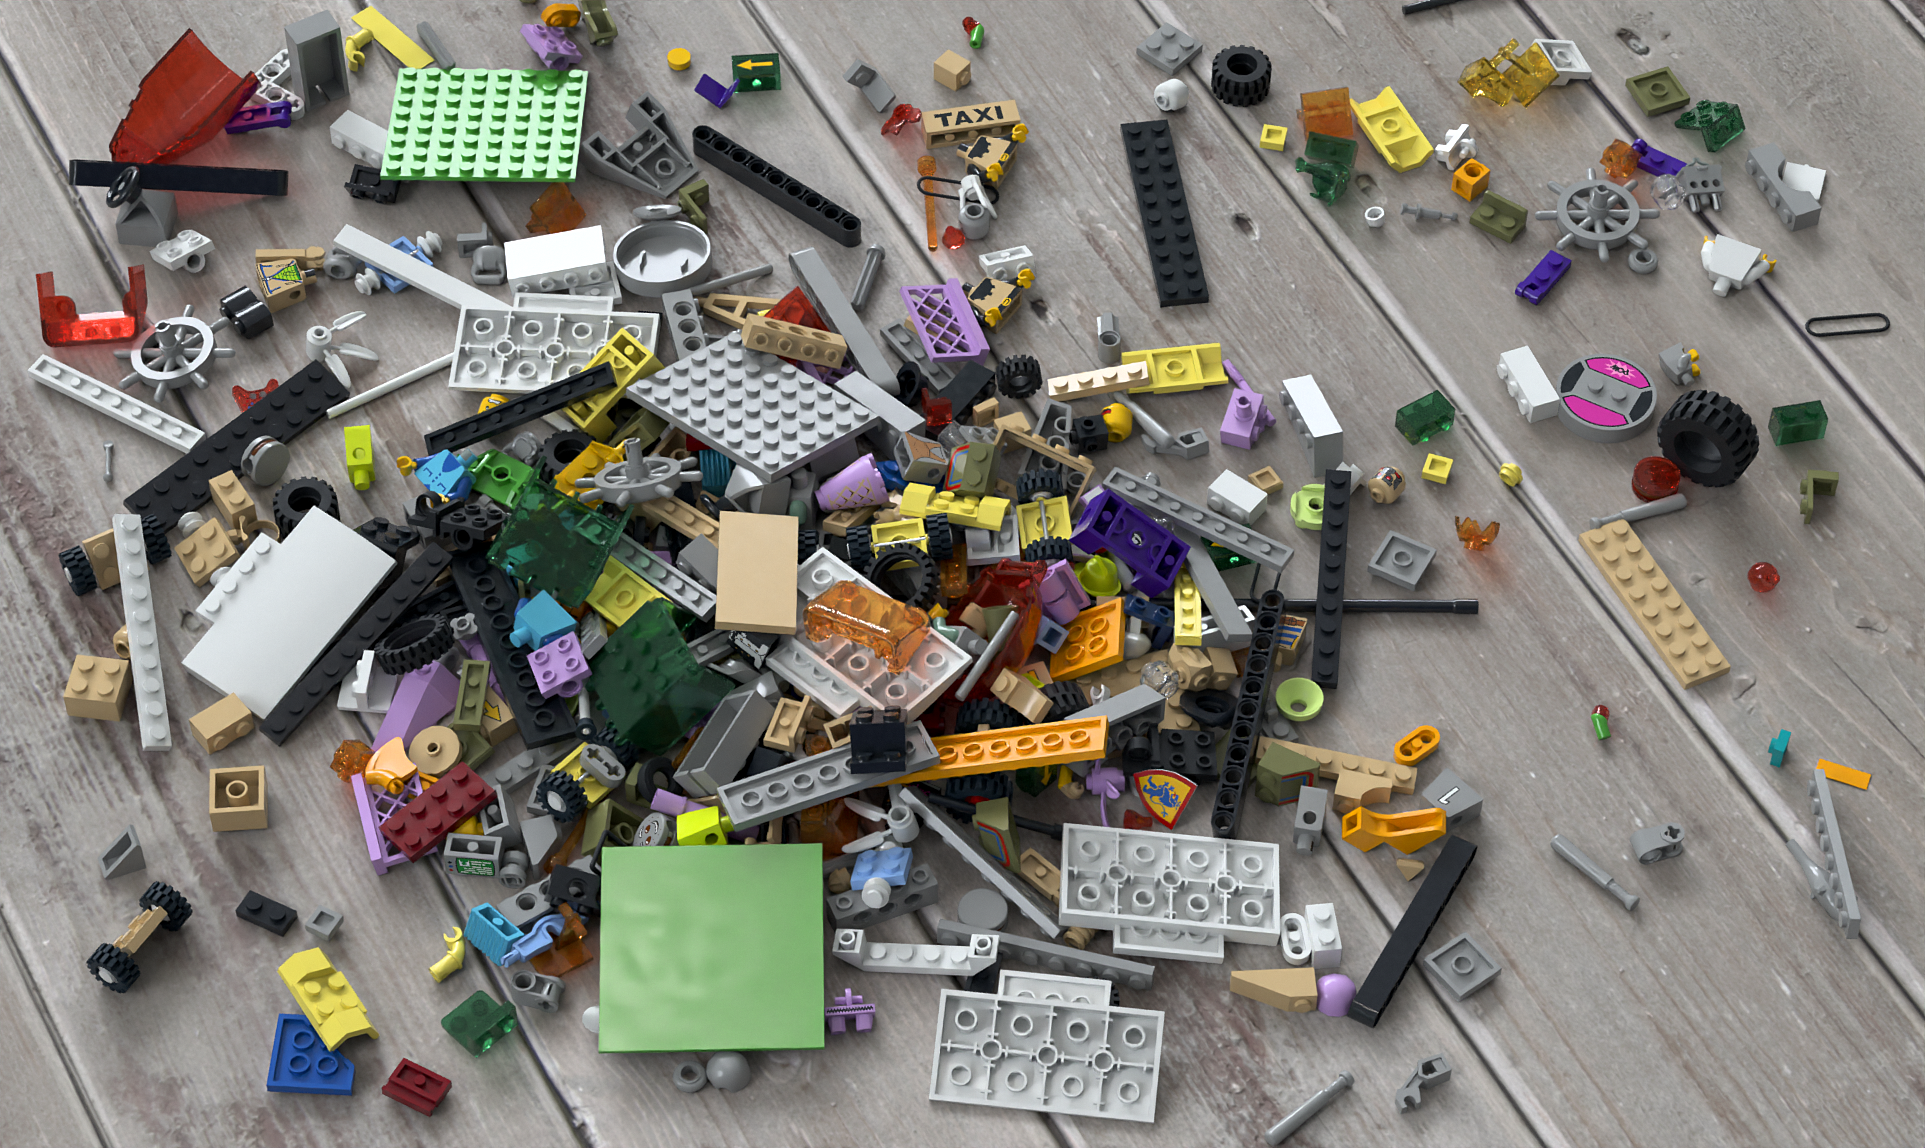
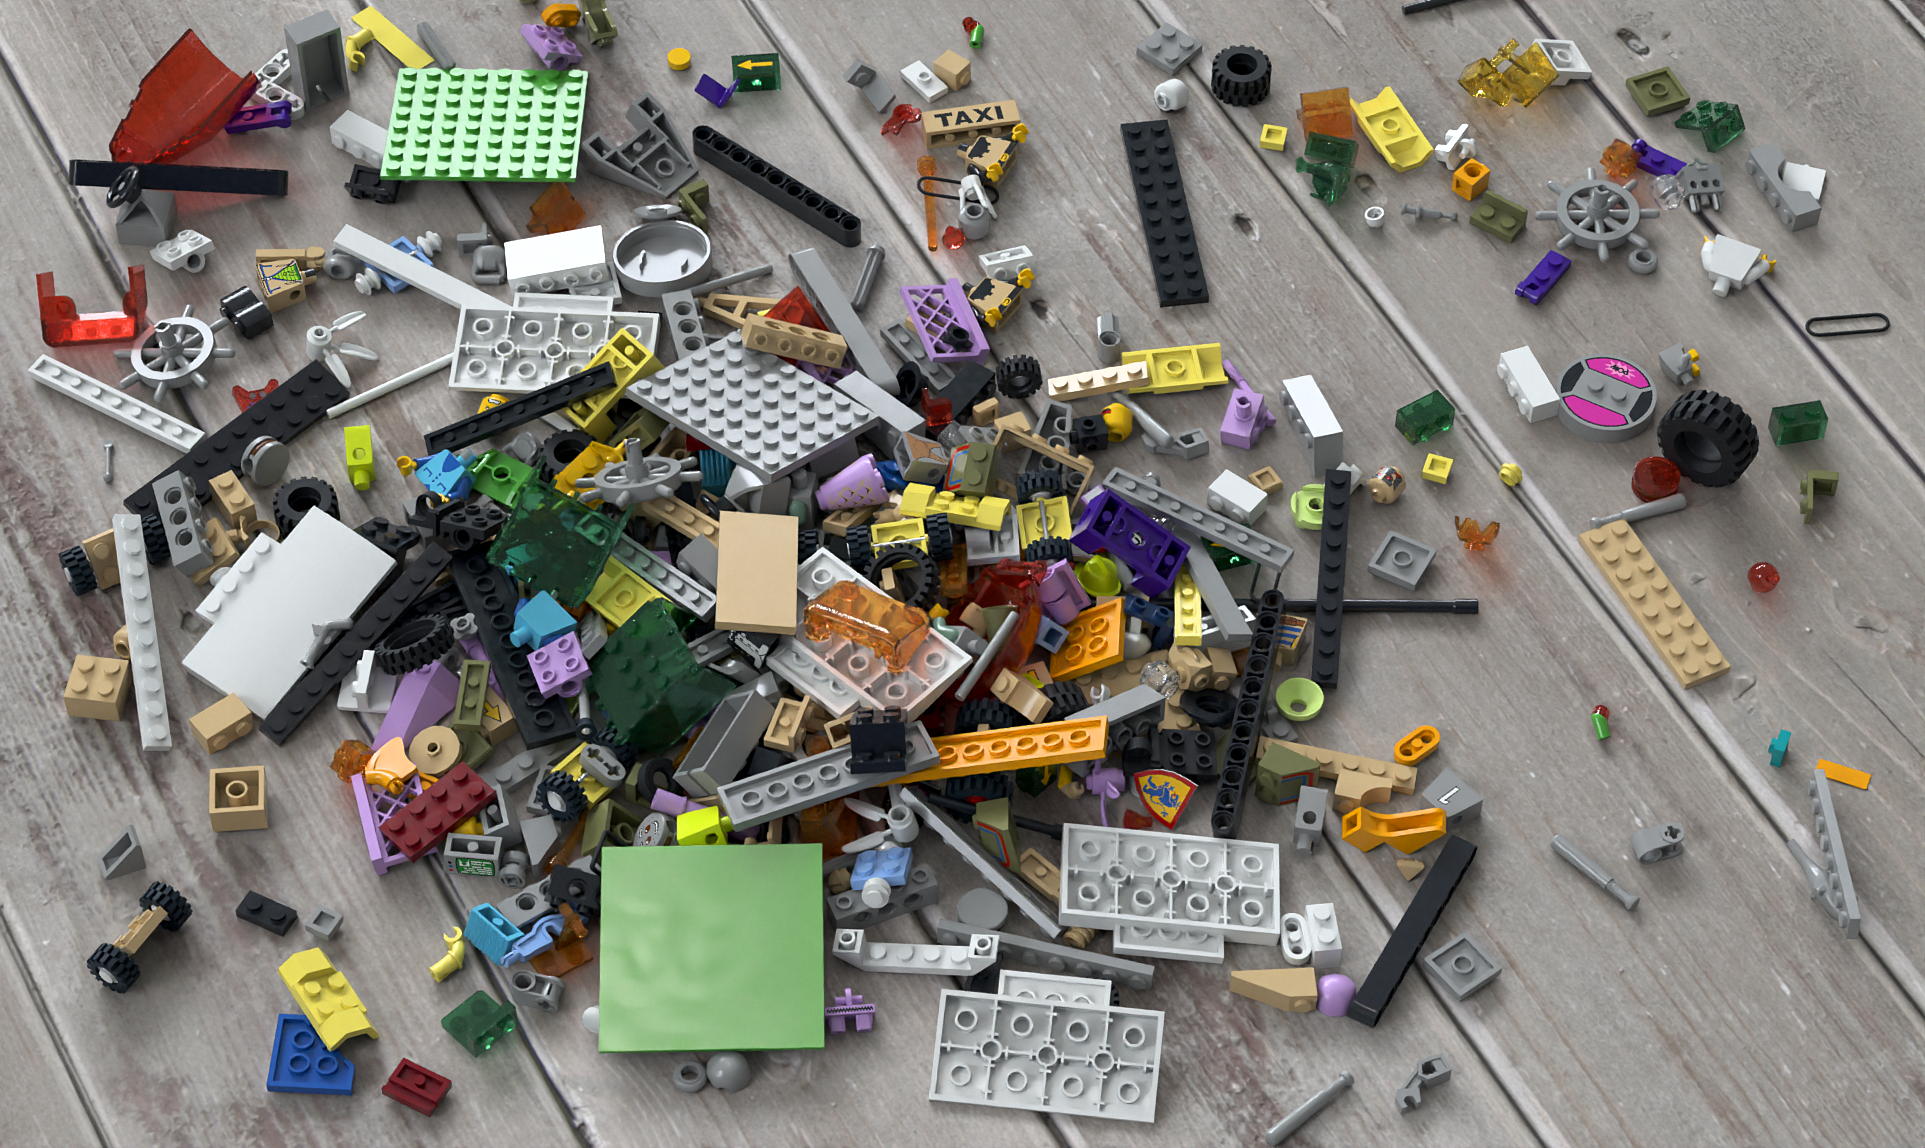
(183, 523): none -> light grey brick
(321, 638): none -> light grey piece
(891, 586): none -> tan plate
(924, 81): none -> white plate
(958, 338): none -> black plate

